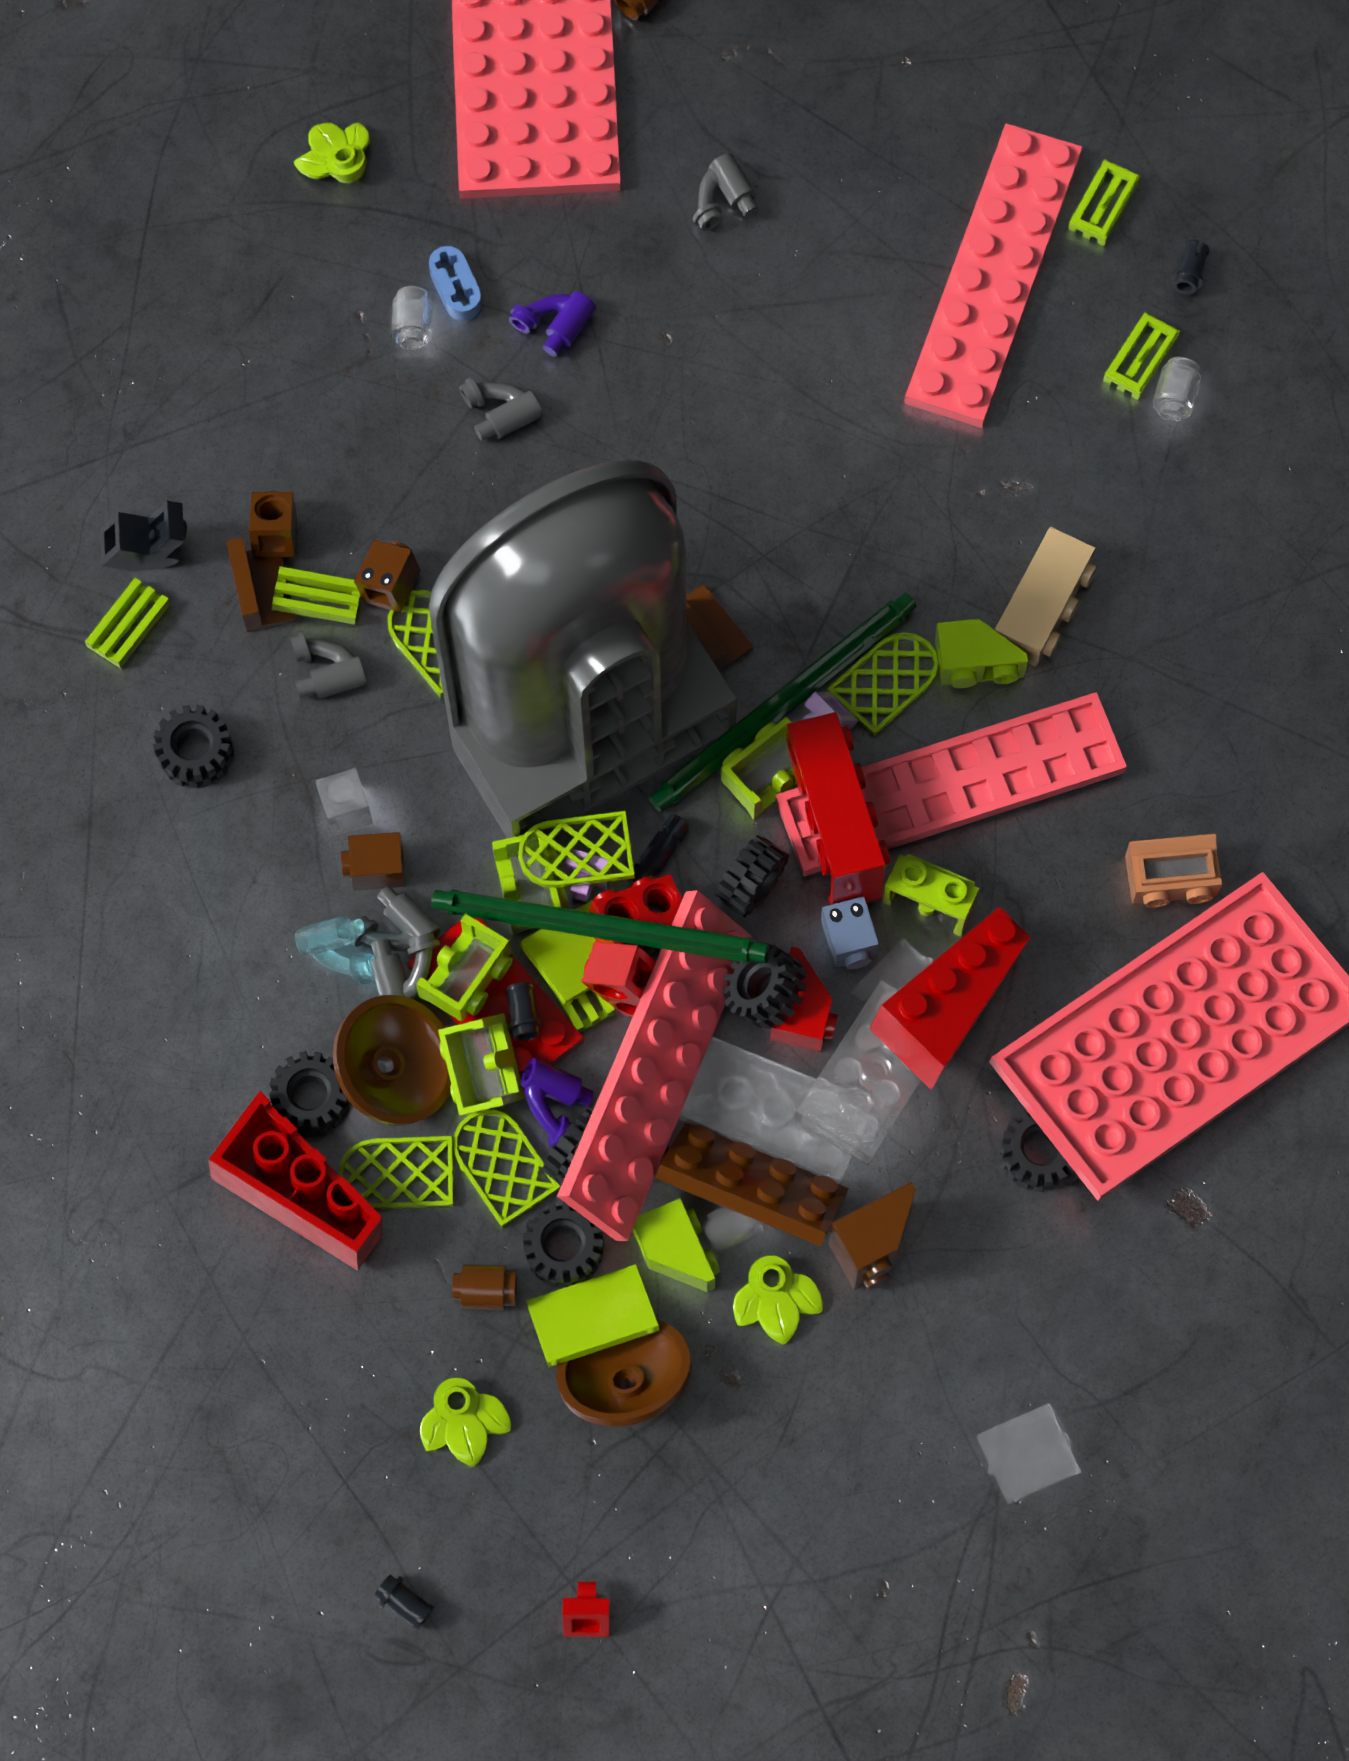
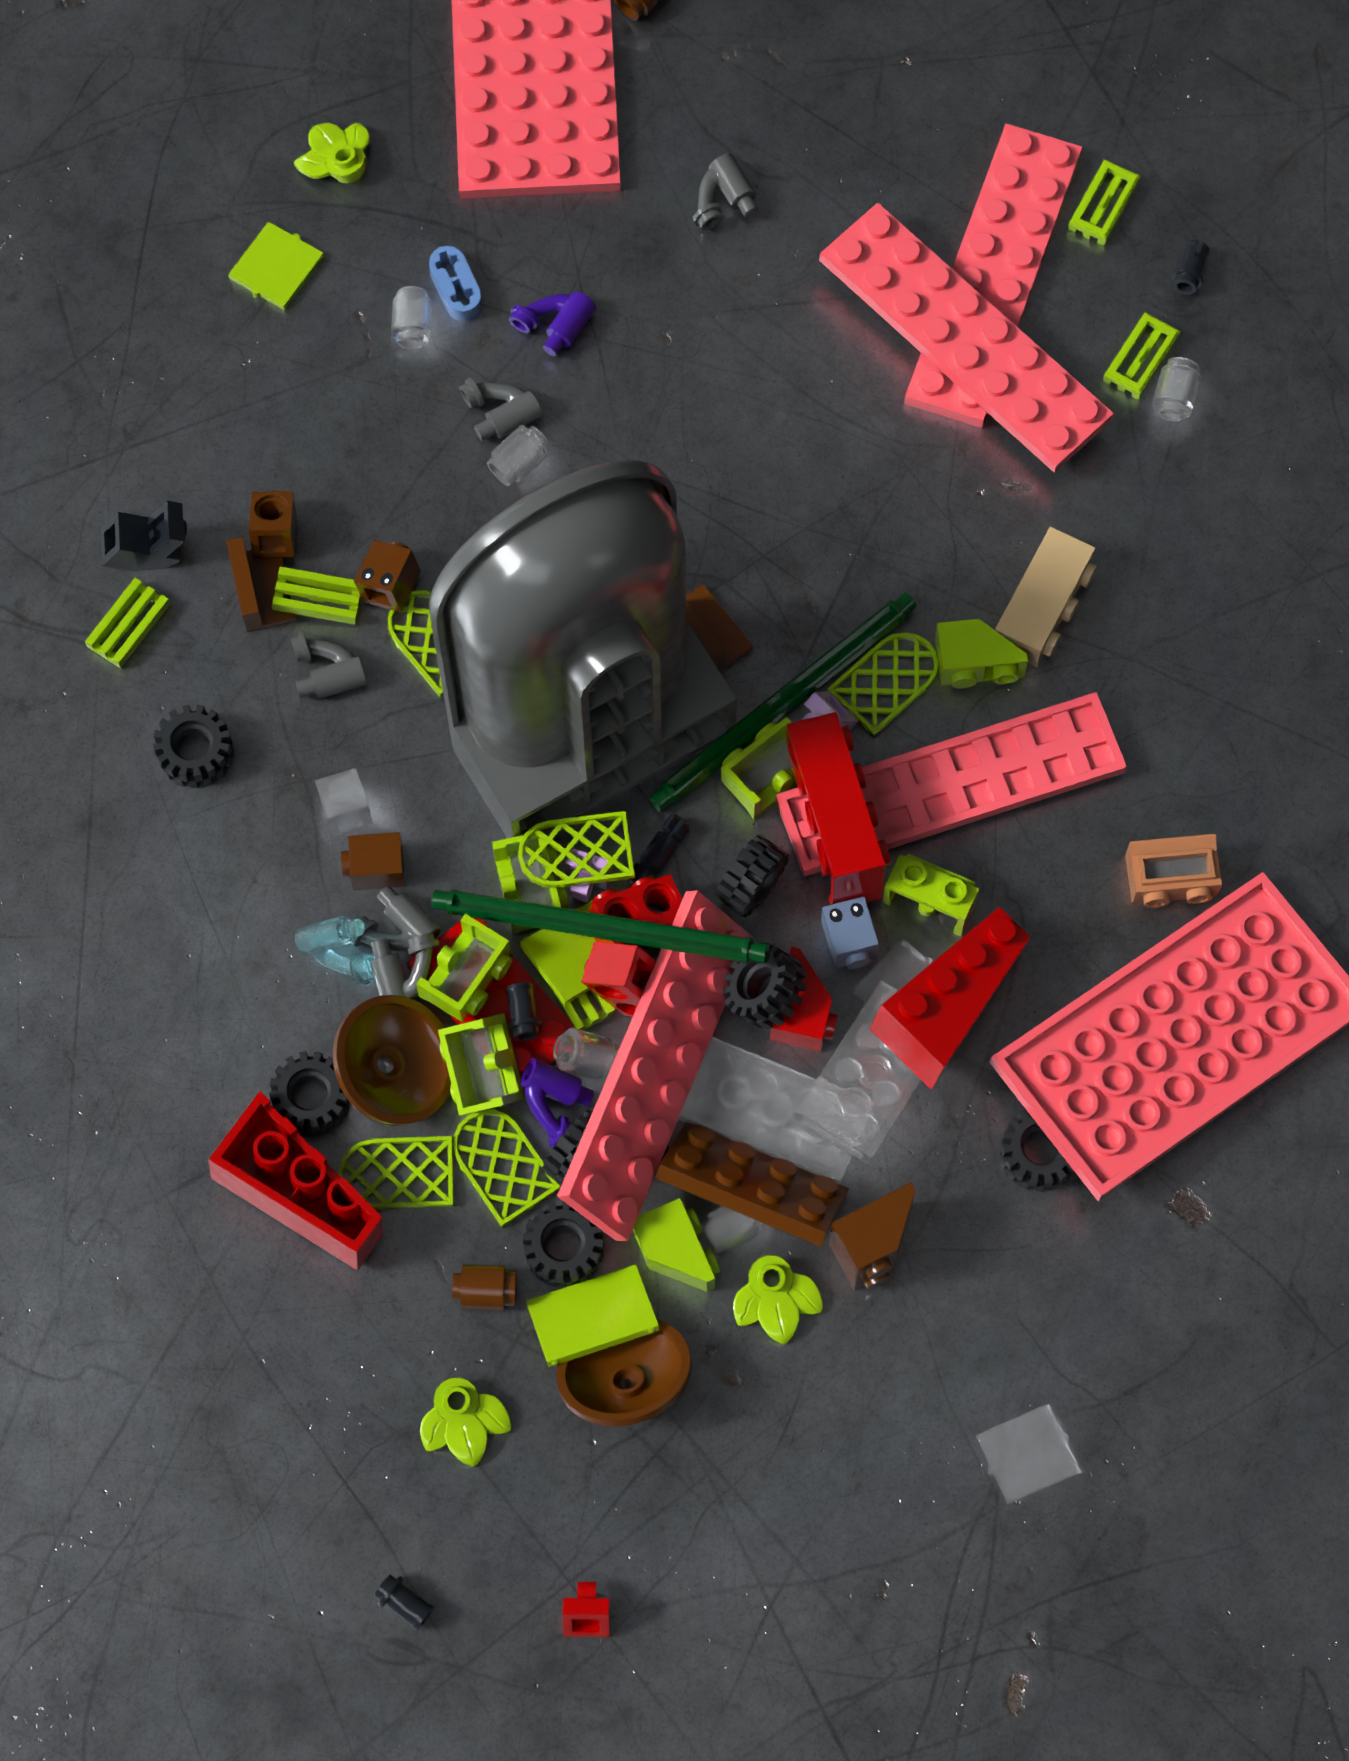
(276, 265): none -> lime piece
(518, 455): none -> clear brick
(585, 1053): none -> clear brick
(966, 337): none -> coral plate

